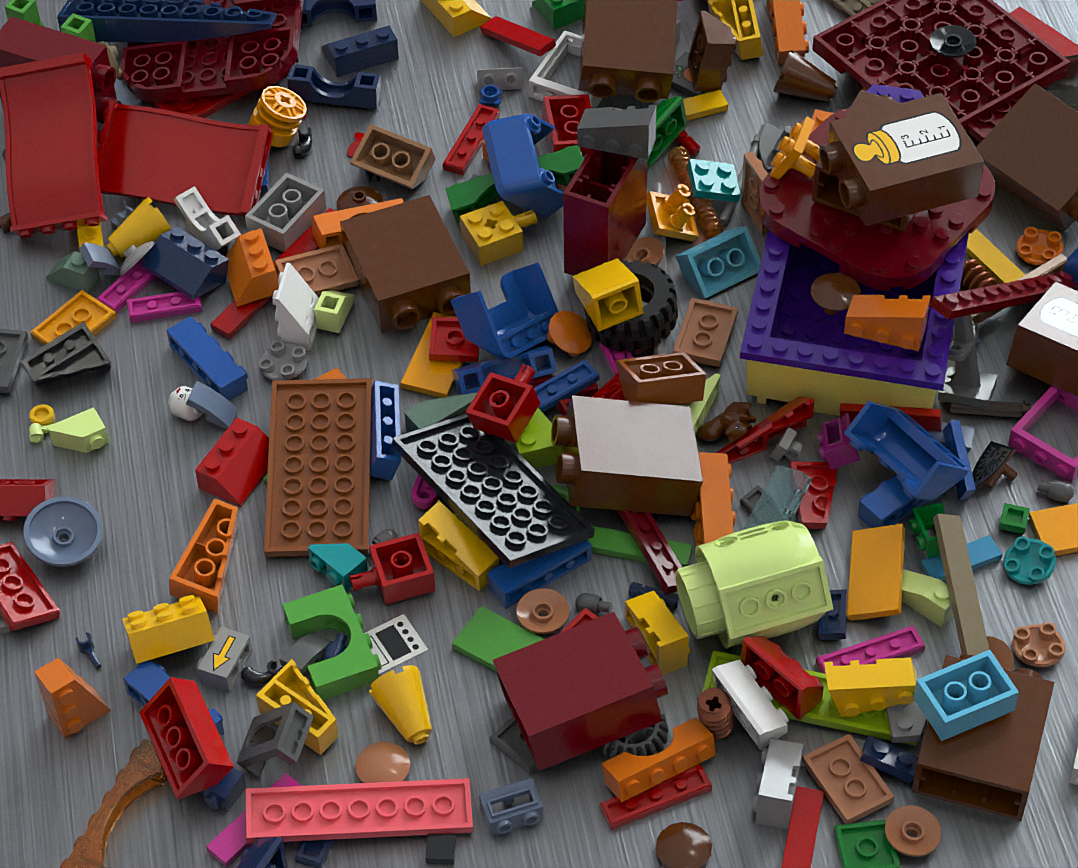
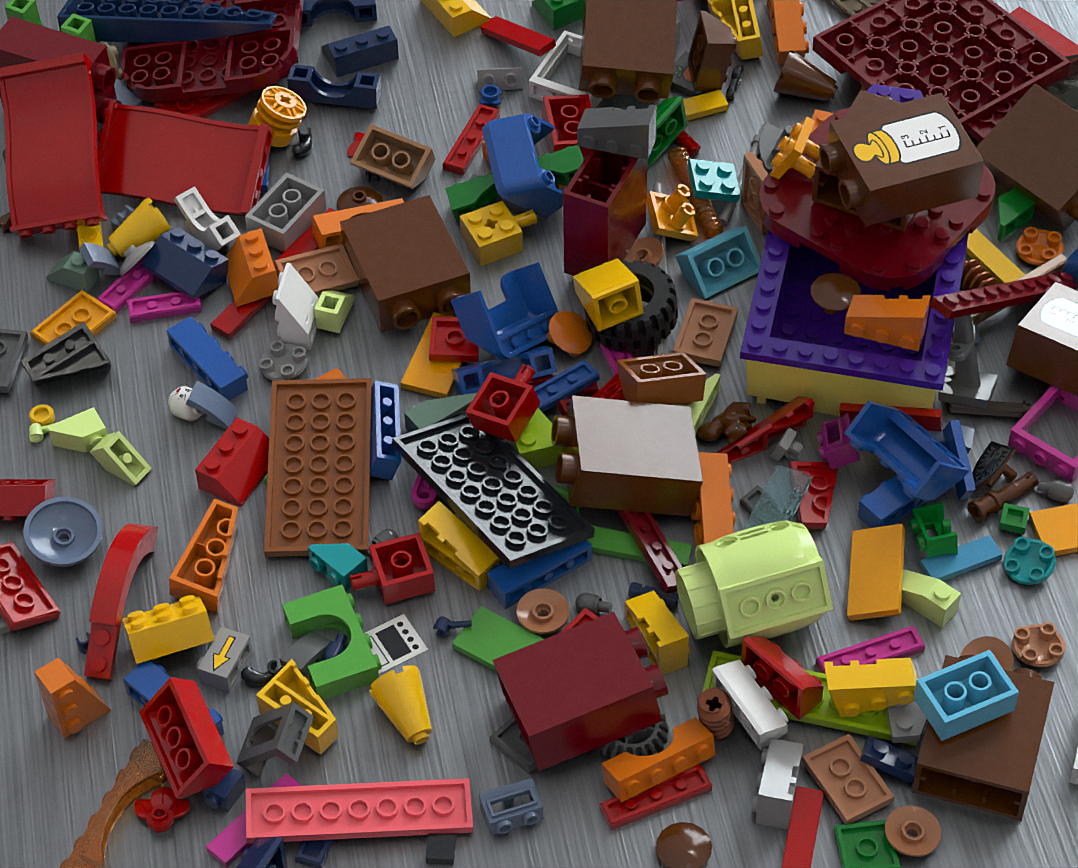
(111, 593): none -> red arch
(120, 458): none -> yellowish green slope
(161, 809): none -> red plate
(382, 763): nougat dish -> none
(444, 624): none -> dark blue hand
(736, 79): none -> black piece
(834, 622): dark blue plate -> none
(953, 41): black dish -> none
(961, 584): dark tan tile -> none
(994, 500): none -> reddish brown pin
(1012, 213): none -> green slope

